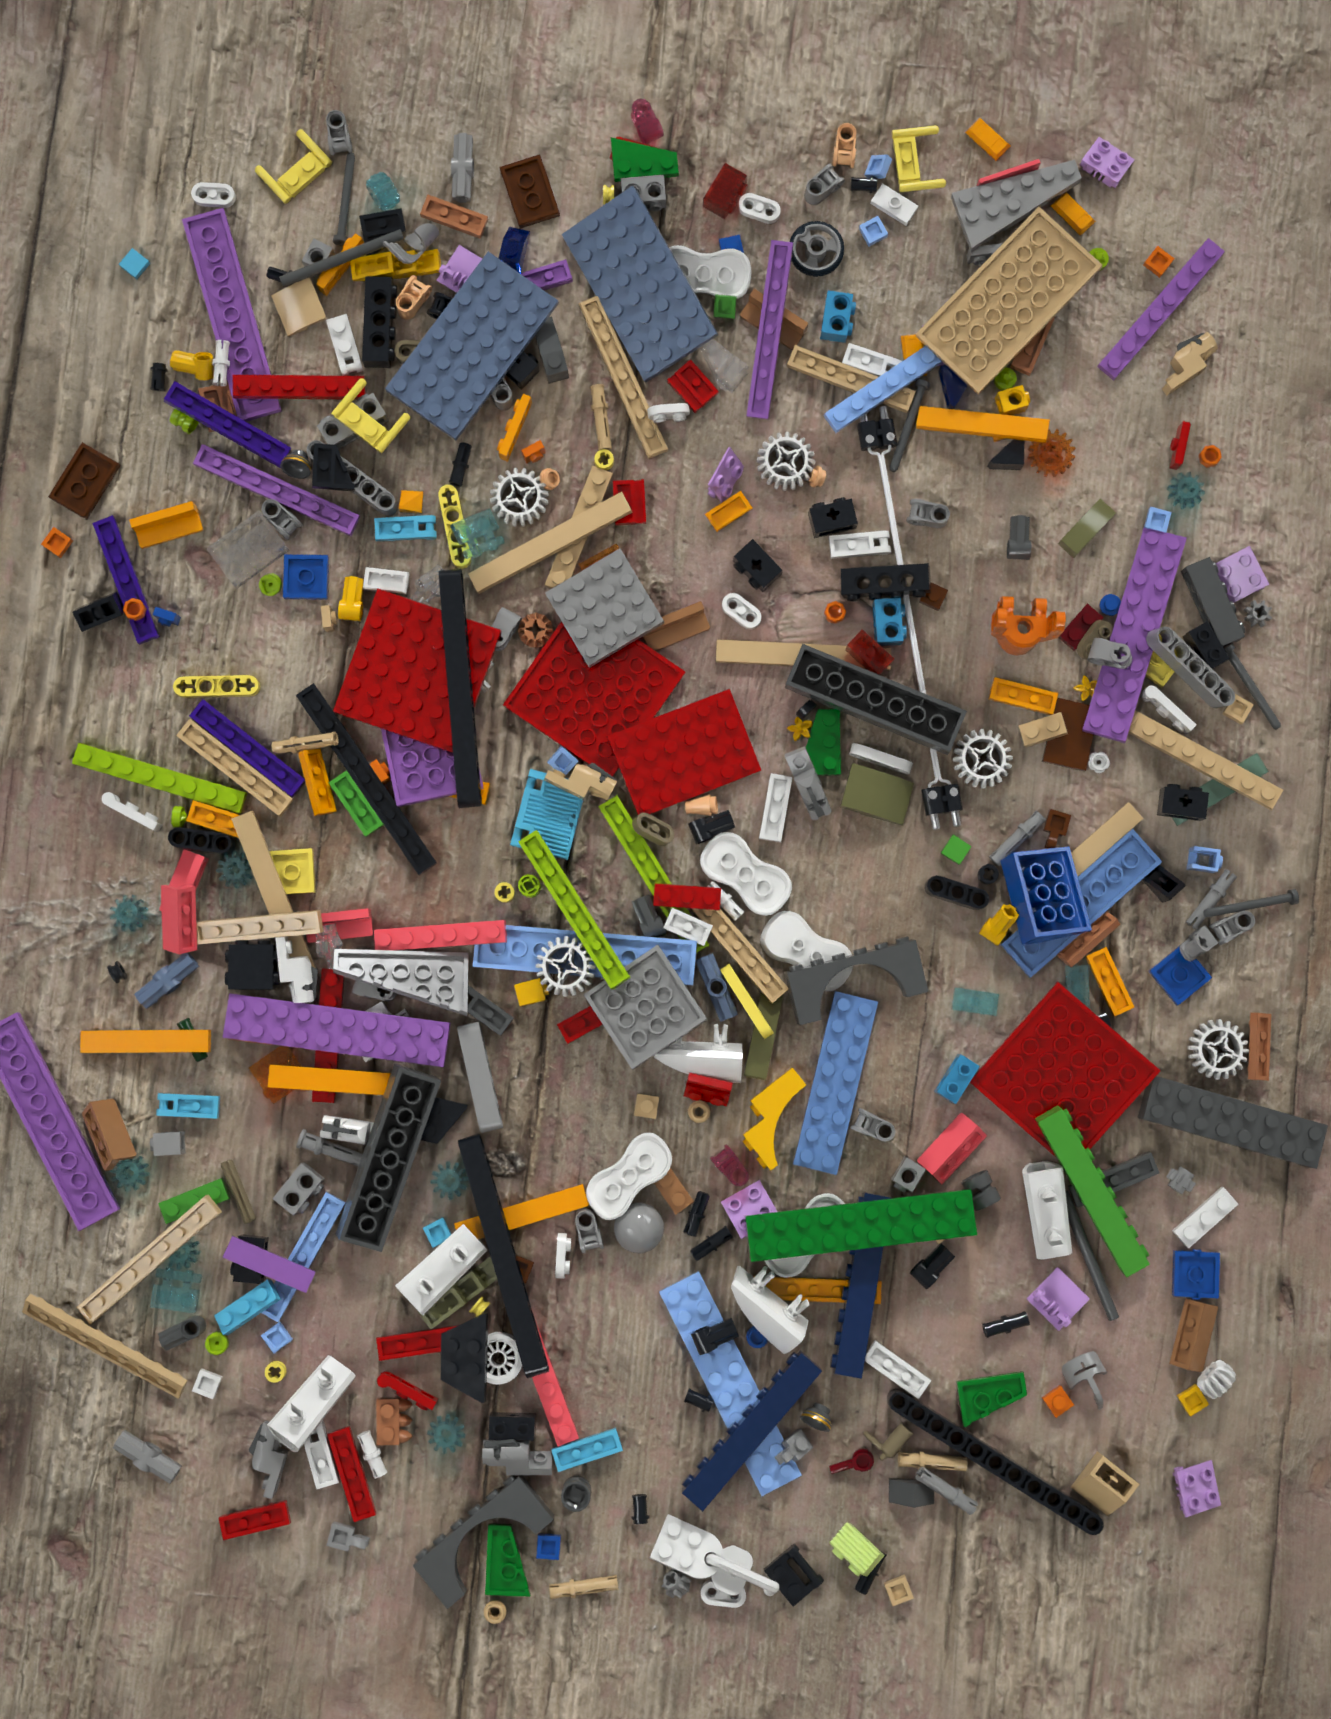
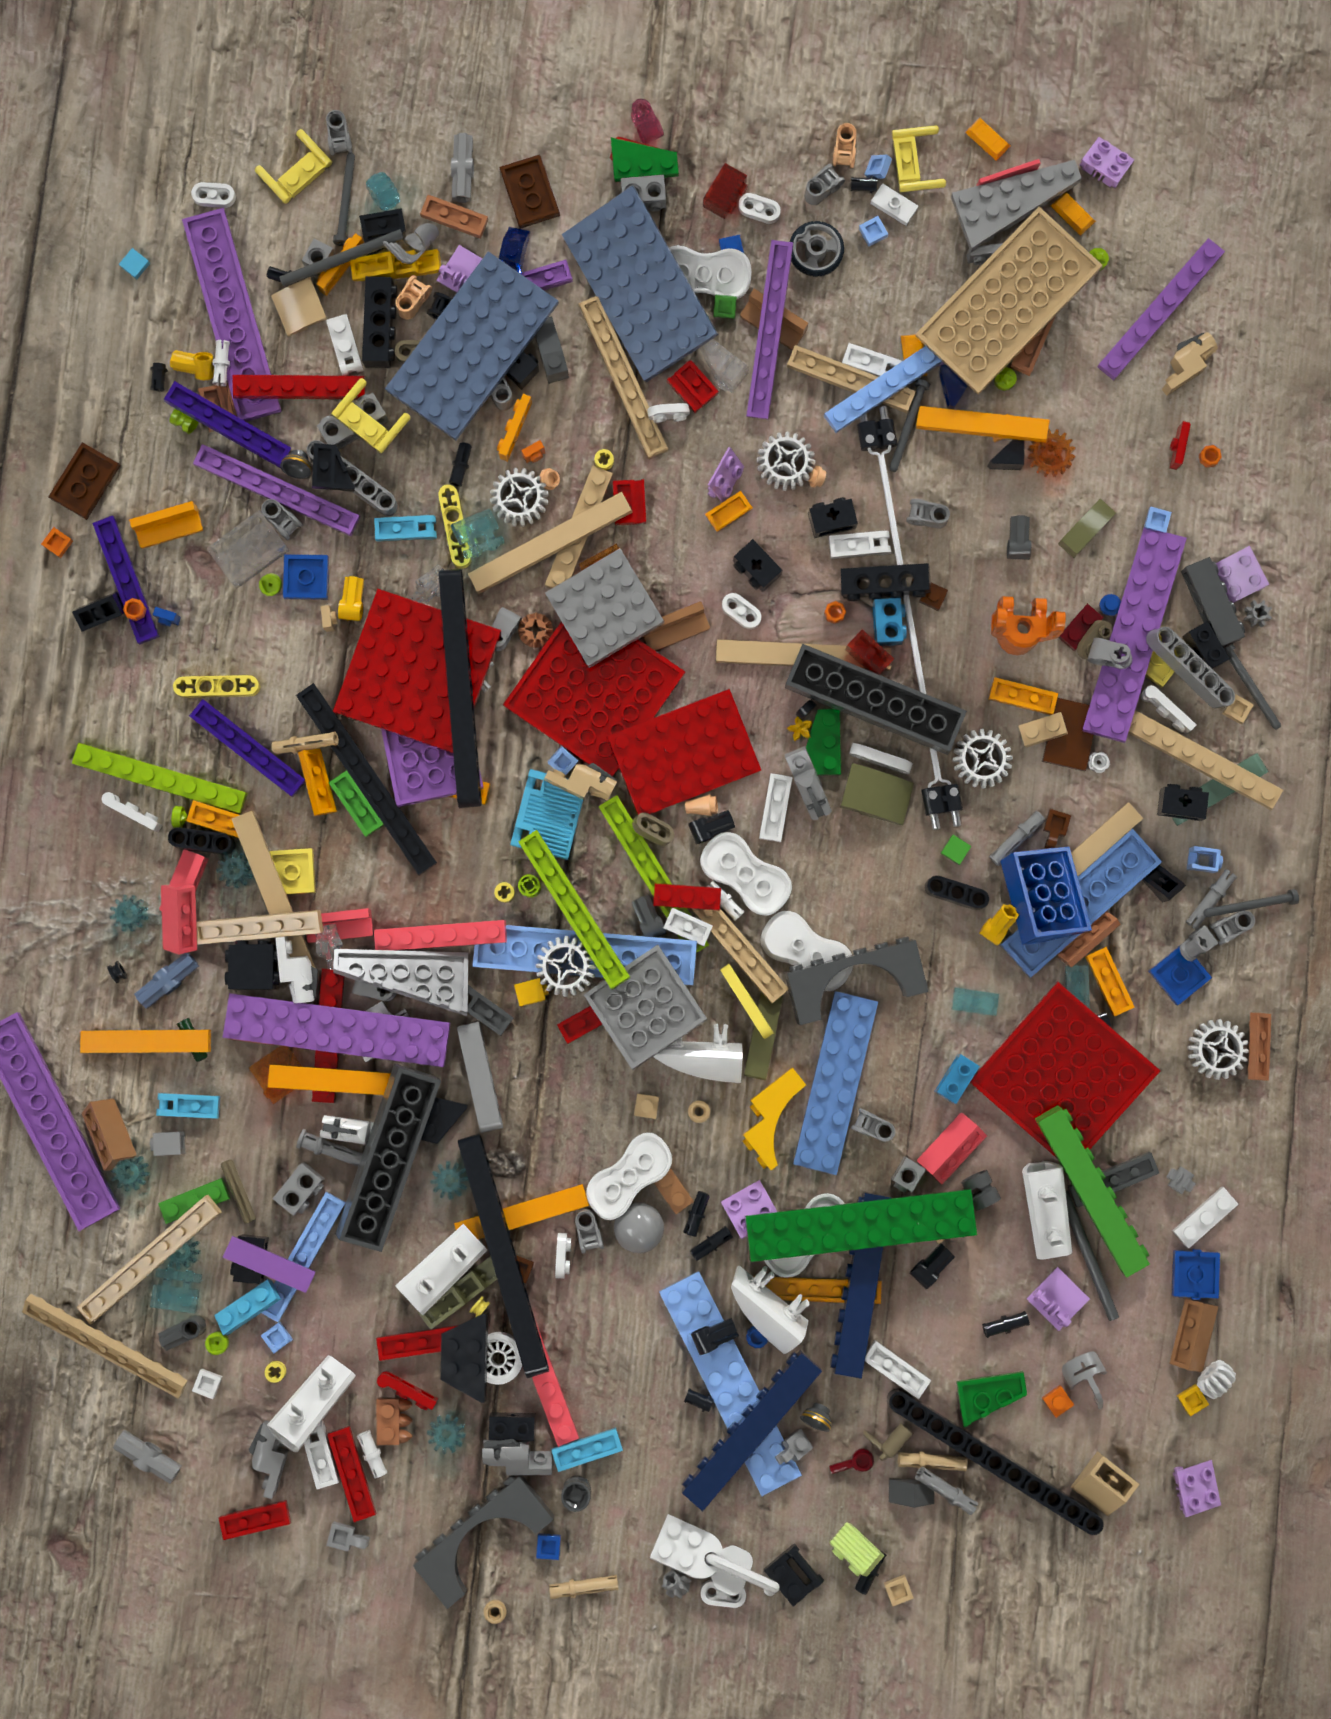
(235, 767): tan plate -> none
(381, 771): orange plate -> none
(387, 580): white plate -> none
(411, 501): light orange slope -> none
(437, 1232): medium azure tile -> none
(503, 1564): green wing -> none
(601, 420): tan pin -> none
(608, 194): light yellow bush -> none
(640, 1509): black pin -> none
(707, 1089): red plate -> none
(710, 973): sand blue piece -> none
(729, 1165): clear pink piece -> none
(835, 316): dark azure brick -> none
(981, 872): black bush -> none
(1005, 407): yellow brick -> none
(1087, 688): yellow plant -> none
(1158, 261): orange plate -> none
(1182, 482): clear light blue gear -> none
(1233, 1122): dark grey brick -> none

